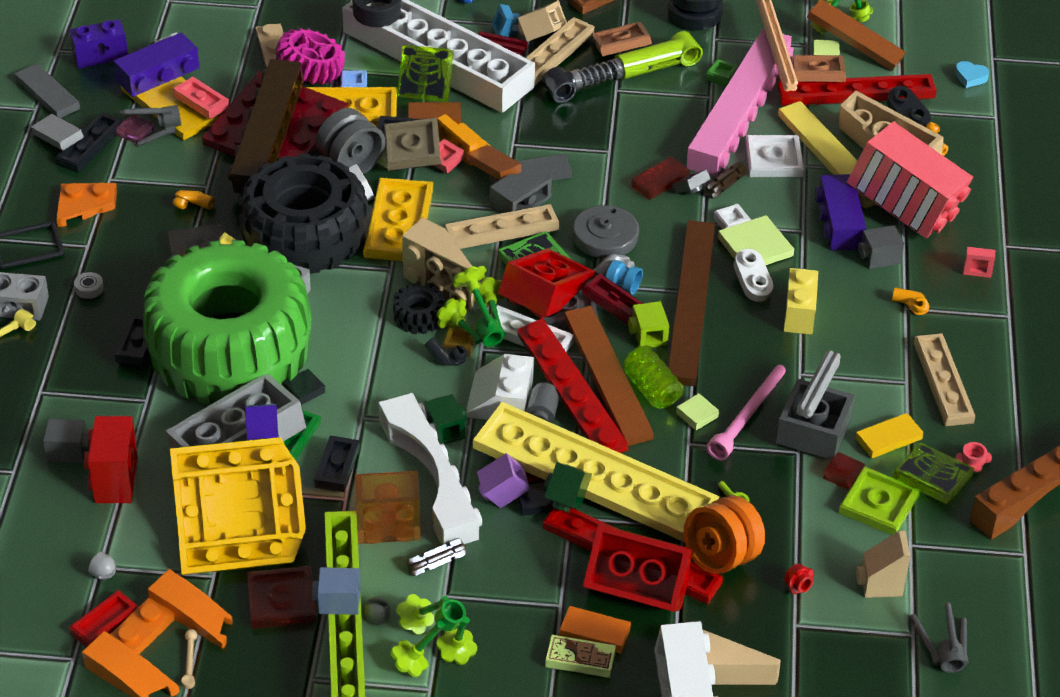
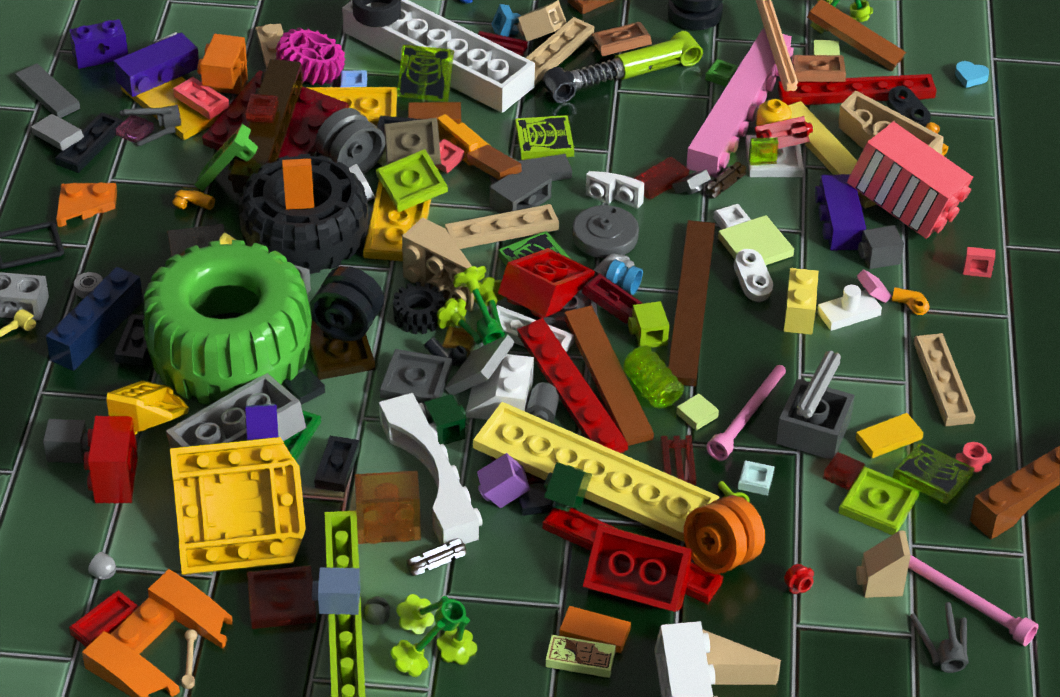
(94, 318): none -> dark blue brick
(146, 404): none -> yellow wedge
(224, 64): none -> orange brick
(236, 145): none -> bright green hinge
(262, 108): none -> clear red plate
(298, 184): none -> orange tile
(338, 357): none -> dark brown tile
(346, 303): none -> black wheel
(411, 180): none -> lime tile
(416, 374): none -> dark grey plate
(480, 365): none -> light grey tile
(544, 137): none -> lime tile
(611, 186): none -> white slope
(677, 444): none -> clear red tile
(756, 478): none -> light aqua tile
(763, 151): none -> clear neon green tile
(772, 111): none -> yellow head
(789, 132): none -> hinge
(849, 309): none -> white tile
(874, 286): none -> bright pink tile
(1021, 629): none -> bright pink piece

